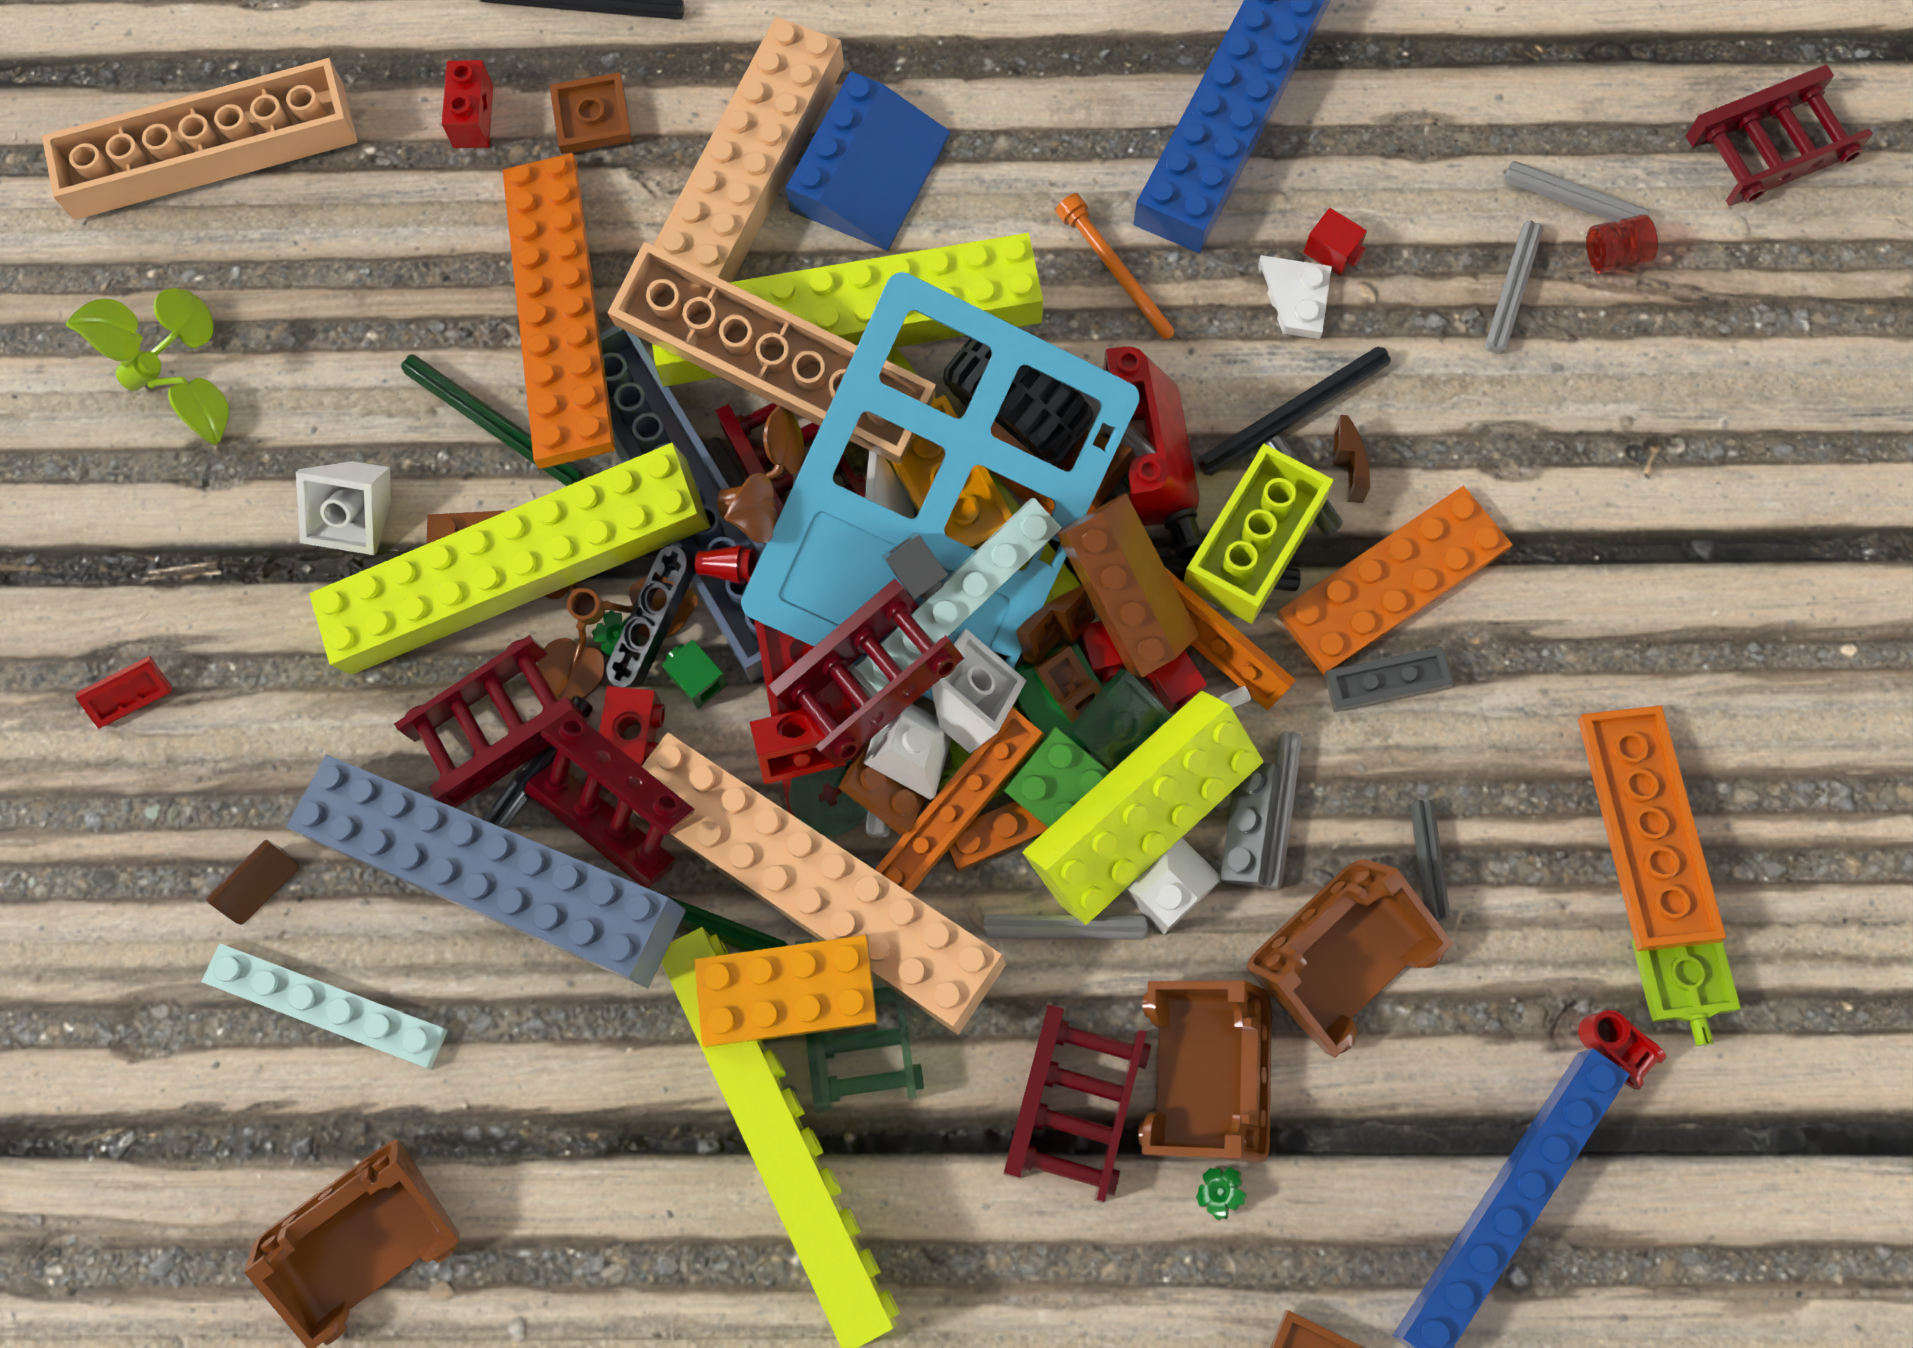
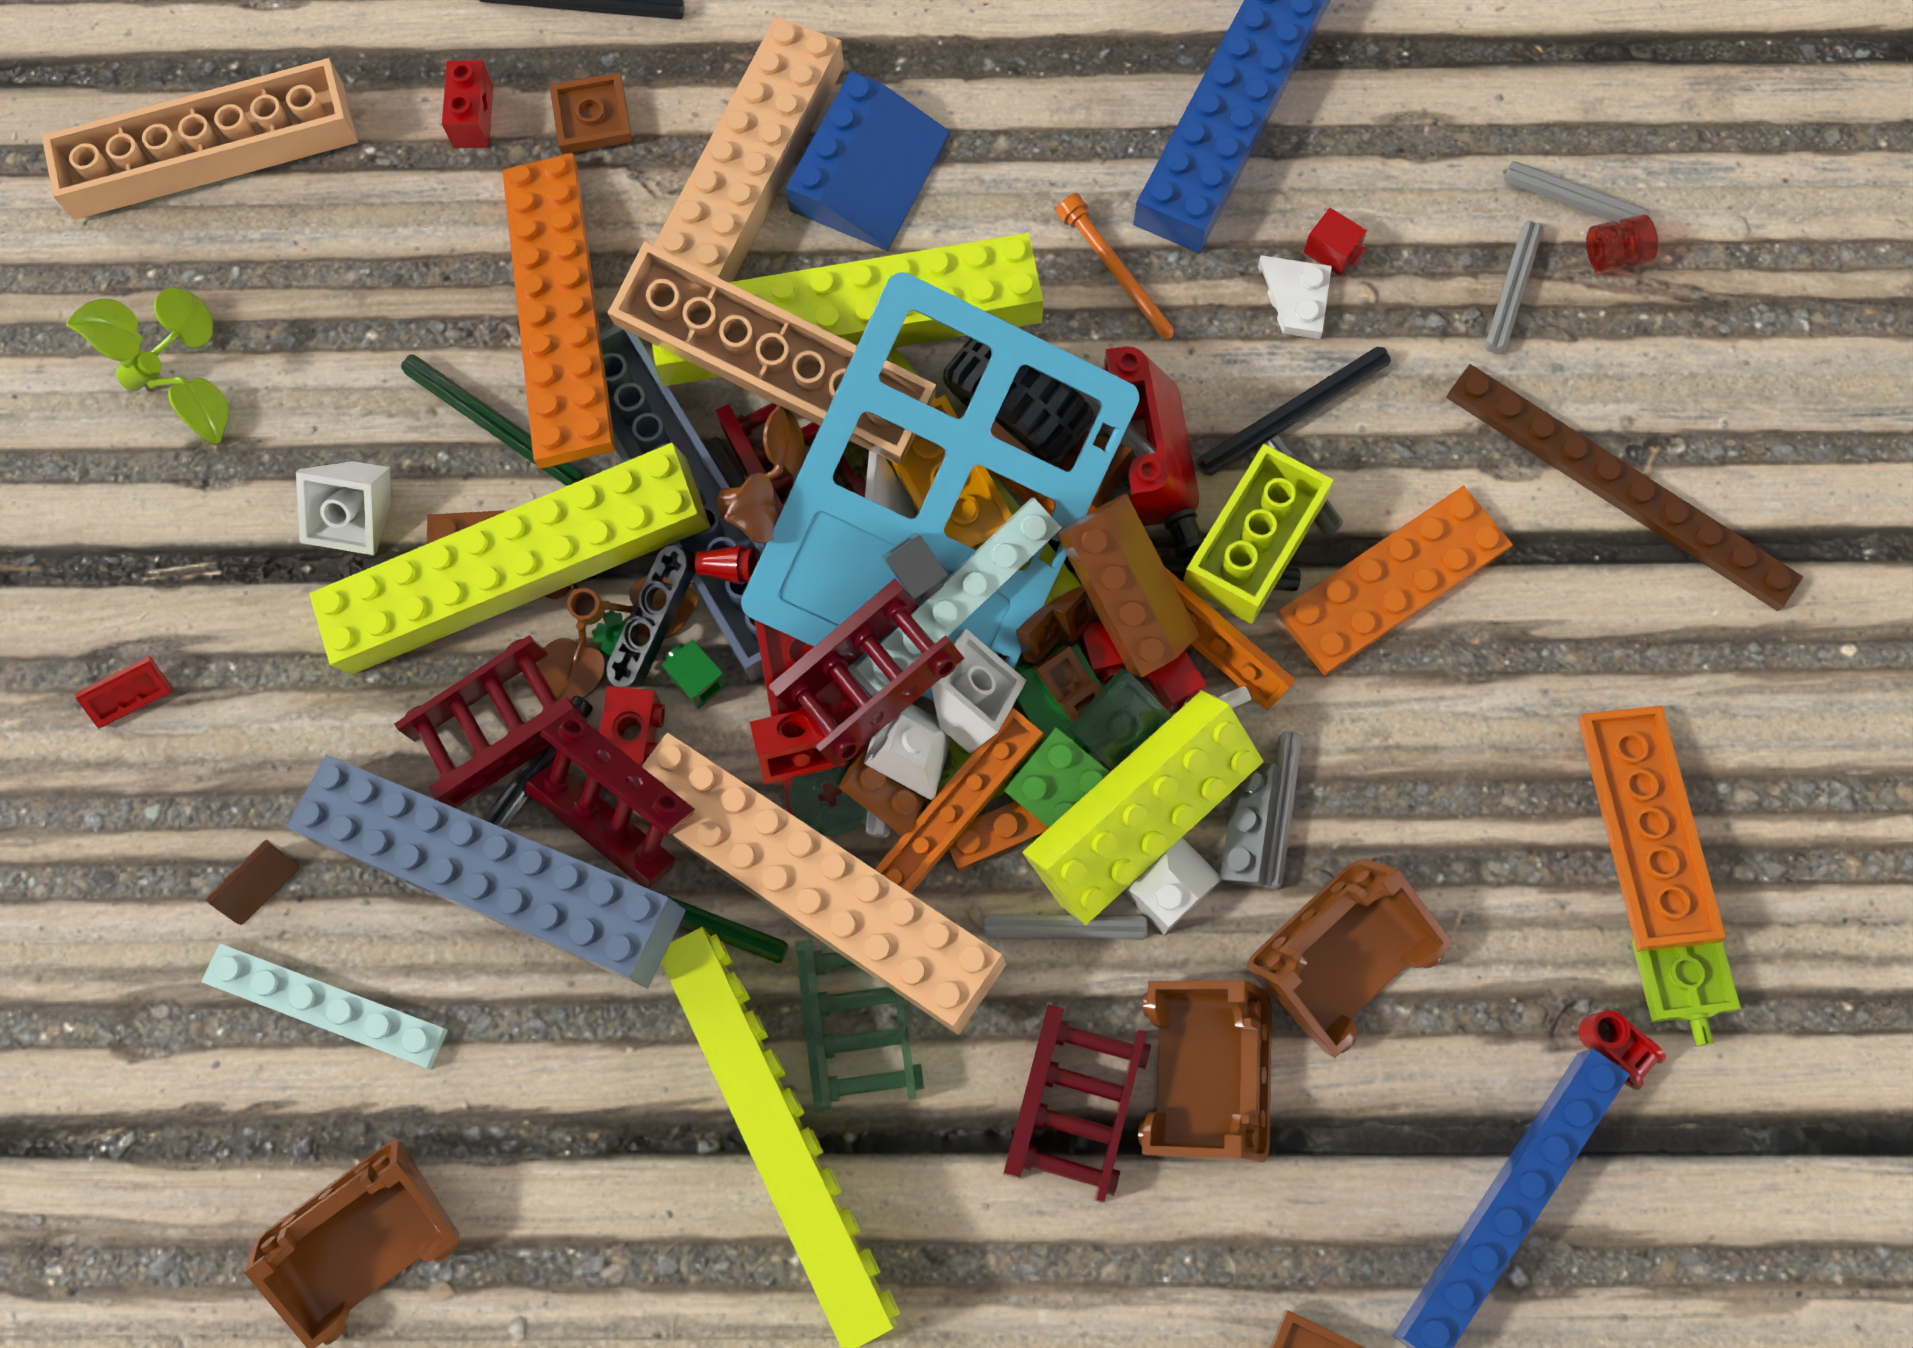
(785, 991): light orange plate -> none
(1221, 1192): green plant -> none
(1350, 452): reddish brown slope -> none
(1388, 679): dark grey plate -> none
(1430, 858): dark grey axle -> none
(1625, 488): none -> reddish brown plate
(1777, 102): dark red fence -> none

